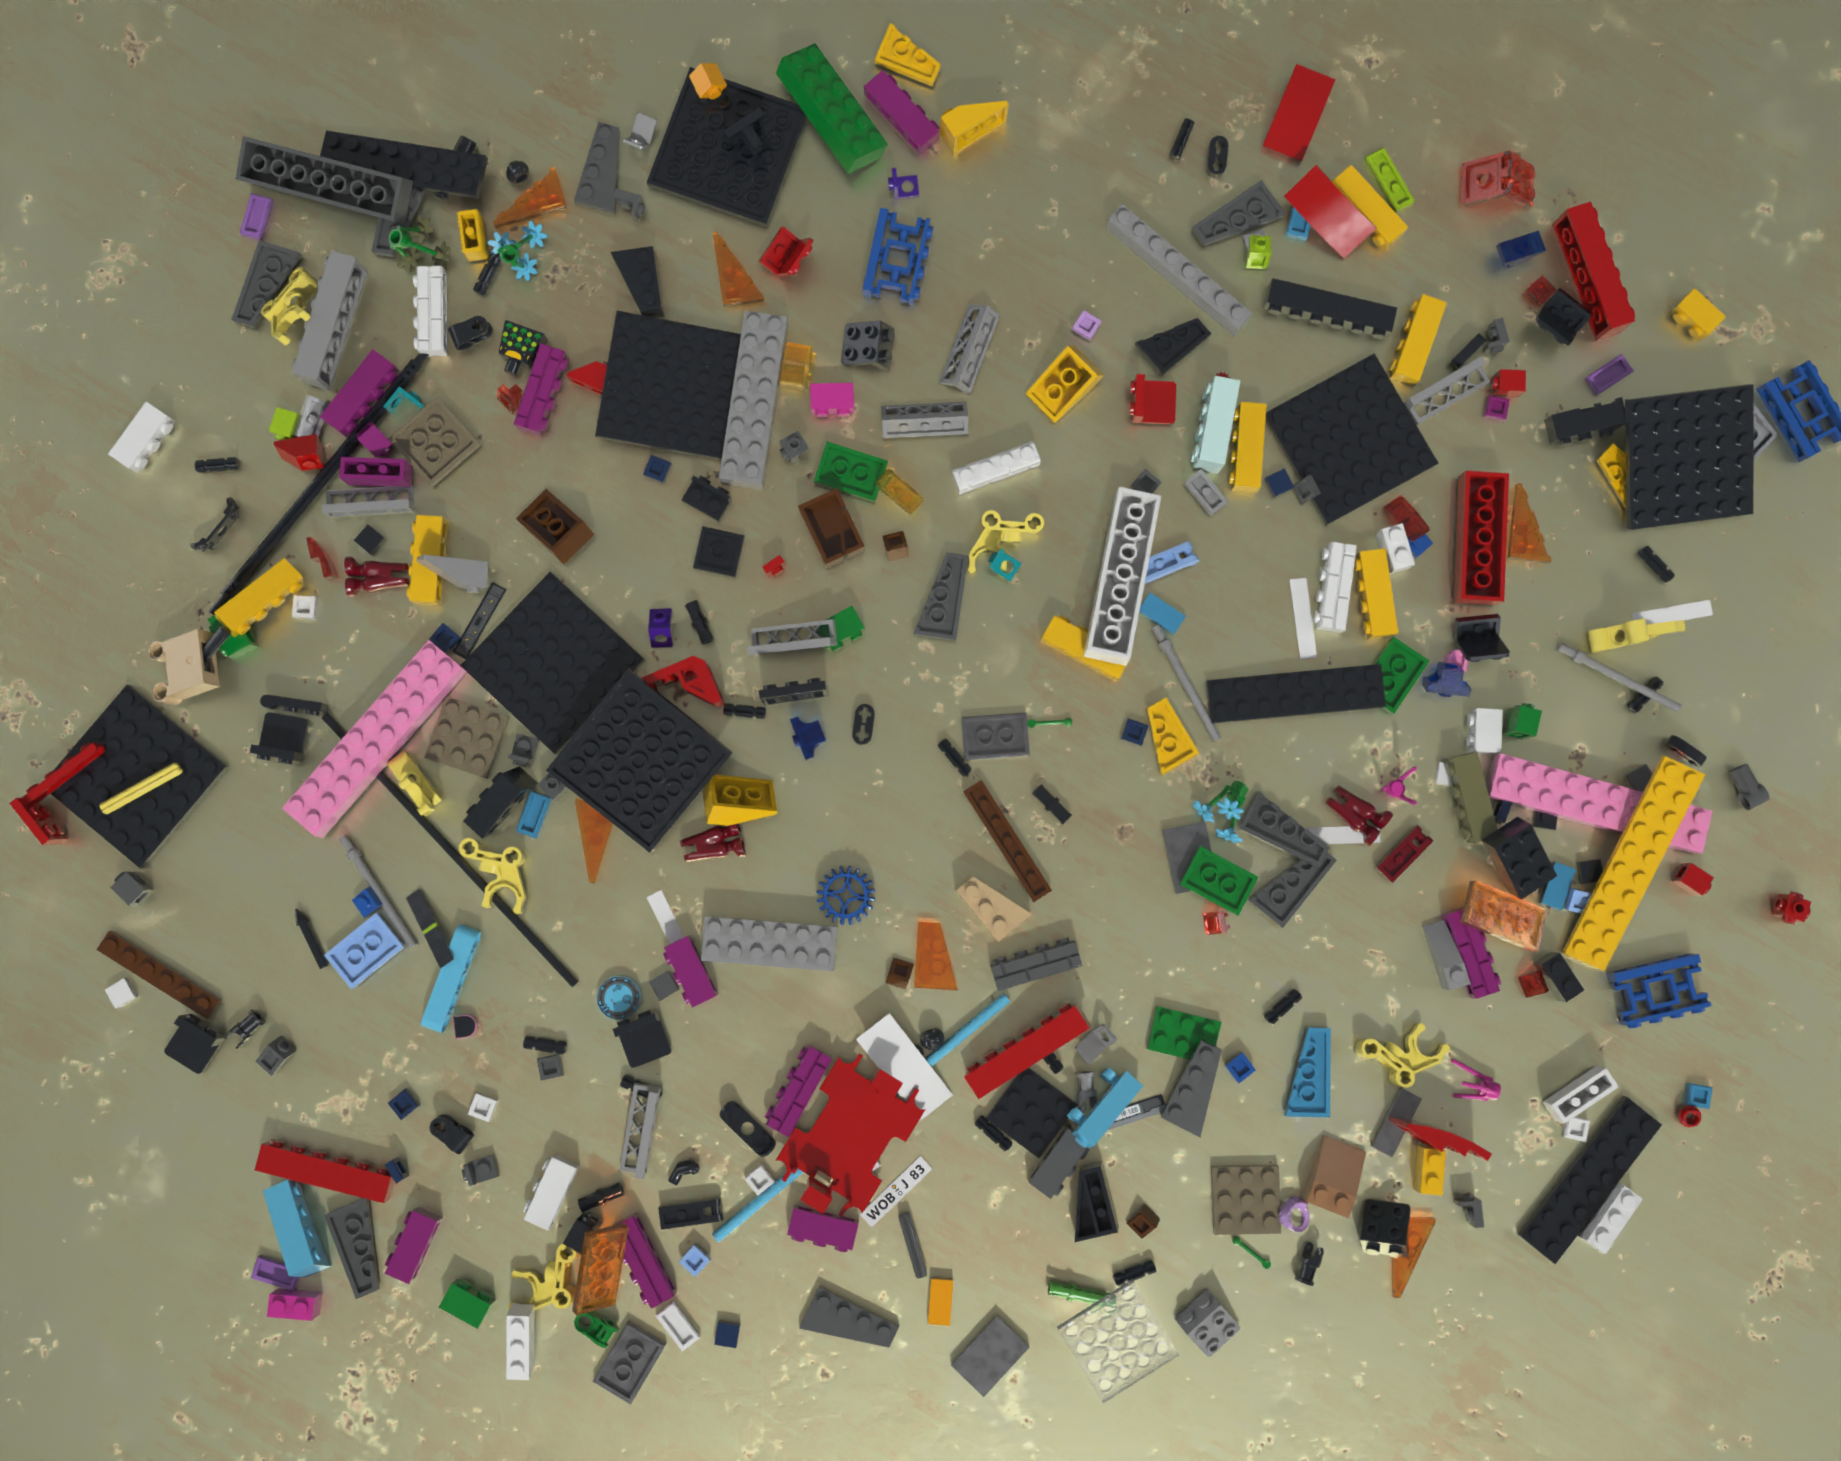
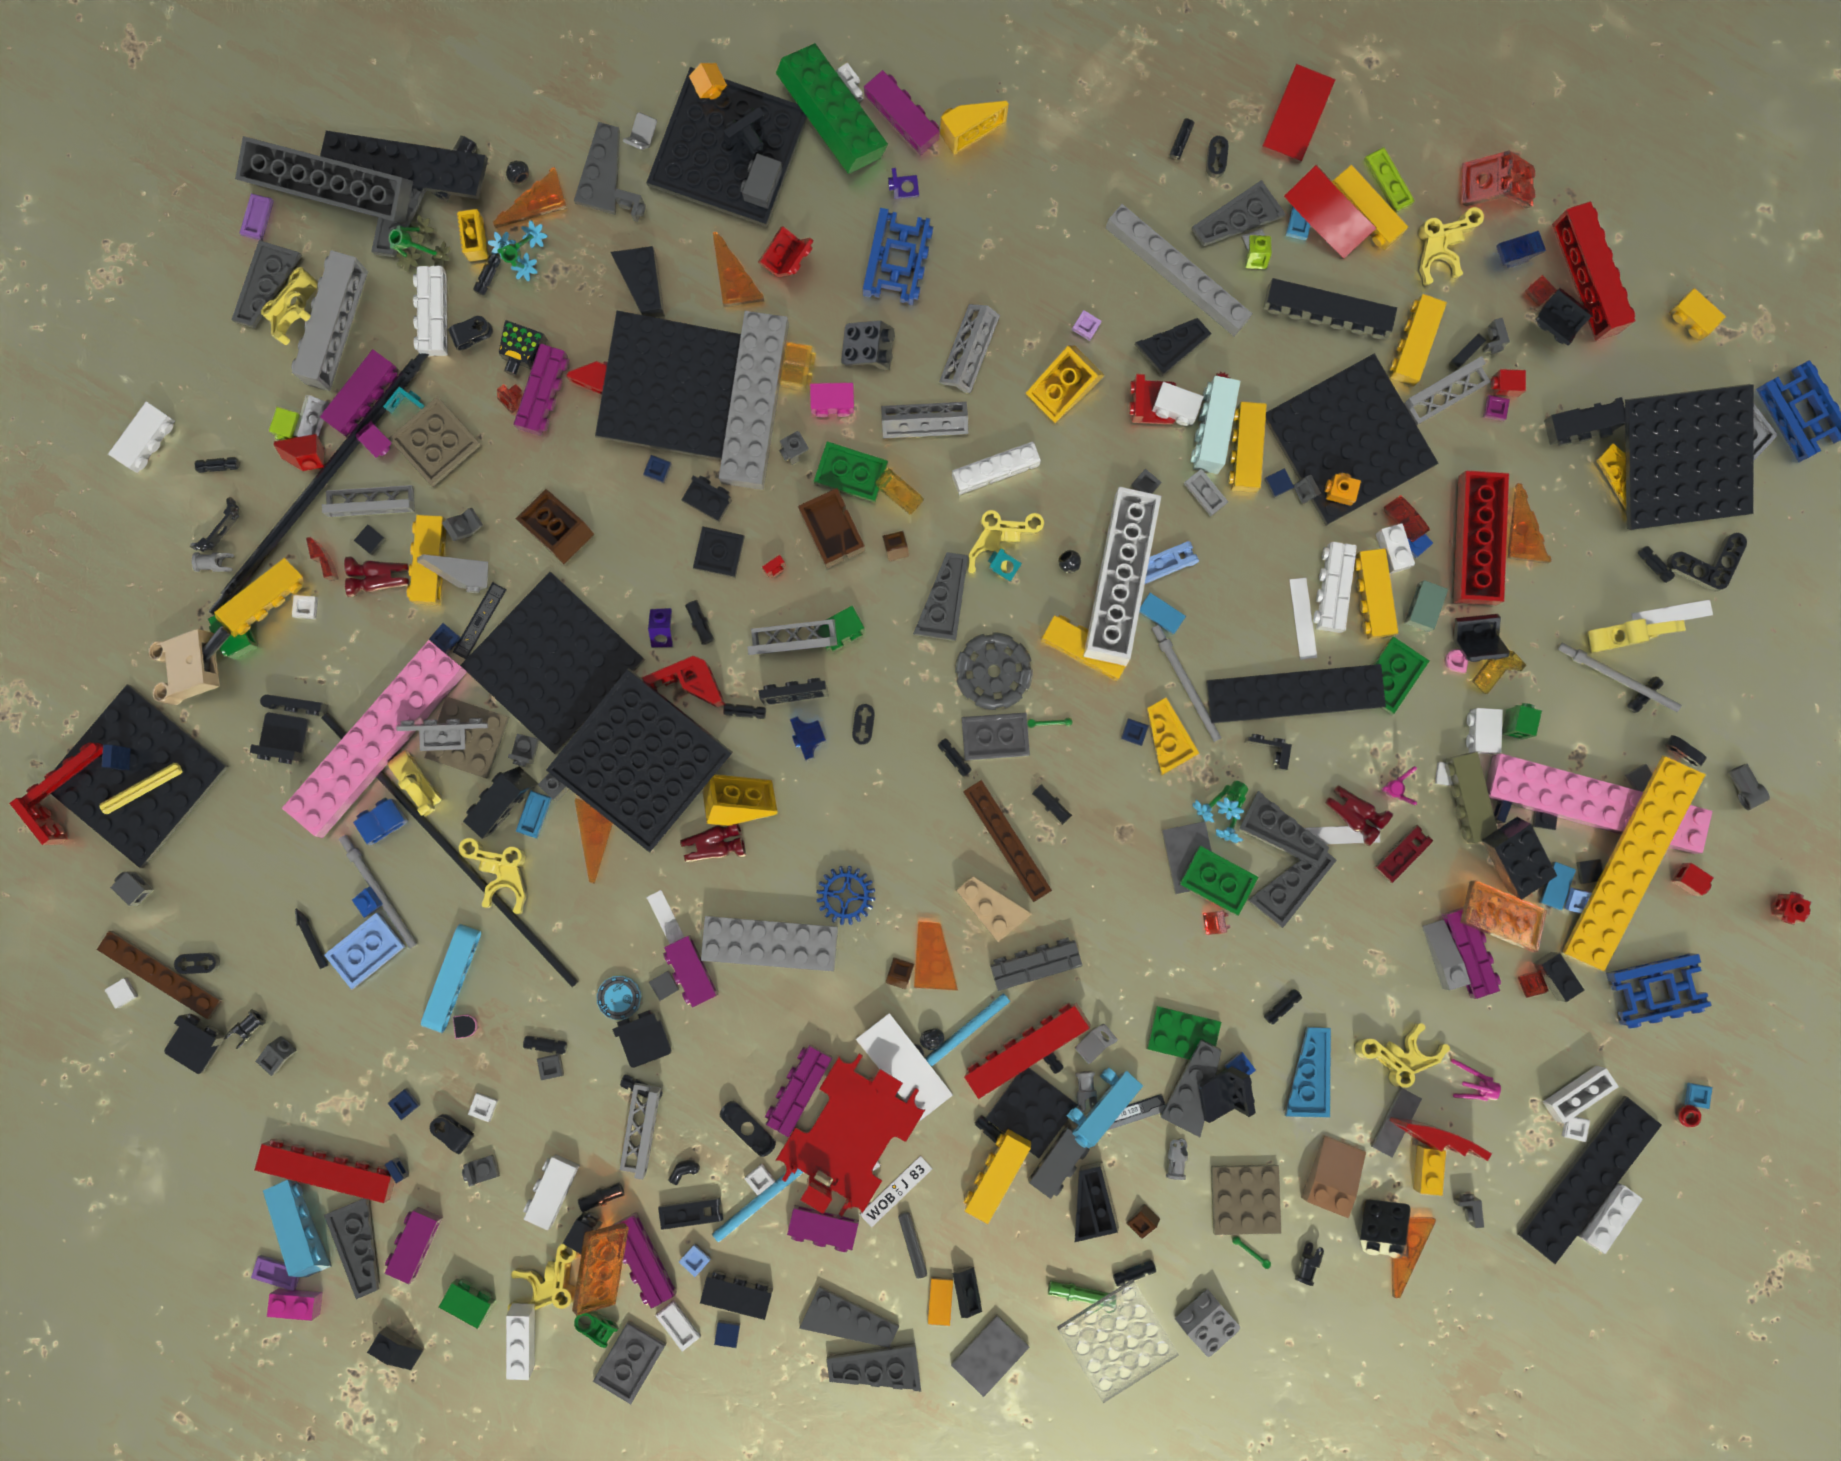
(116, 757): none -> dark blue tile
(197, 968): none -> black beam
(210, 562): none -> light grey piece
(376, 472): magenta brick -> none
(380, 821): none -> blue brick
(395, 1350): none -> black slope
(430, 928): black sticker -> none
(441, 735): none -> light grey bracket
(462, 525): none -> dark grey bracket
(736, 1295): none -> black brick
(762, 180): none -> dark grey brick
(851, 80): none -> white plate
(882, 1367): none -> dark grey wing
(905, 58): yellow wing -> none
(967, 1292): none -> black plate
(998, 1176): none -> yellow brick
(1003, 662): none -> dark grey plate
(1069, 561): none -> black piece
(1177, 404): none -> white brick
(1177, 1157): none -> light grey piece
(1227, 1092): none -> black bracket
(1280, 758): none -> black bracket
(1285, 1218): lavender piece -> none
(1342, 489): none -> light orange brick
(1426, 606): none -> sand green panel
(1443, 236): none -> light yellow piece
(1447, 681): clear blue brick -> none
(1494, 669): none -> clear yellow bracket
(1609, 374): medium lavender tile -> none
(1710, 571): none -> black beam

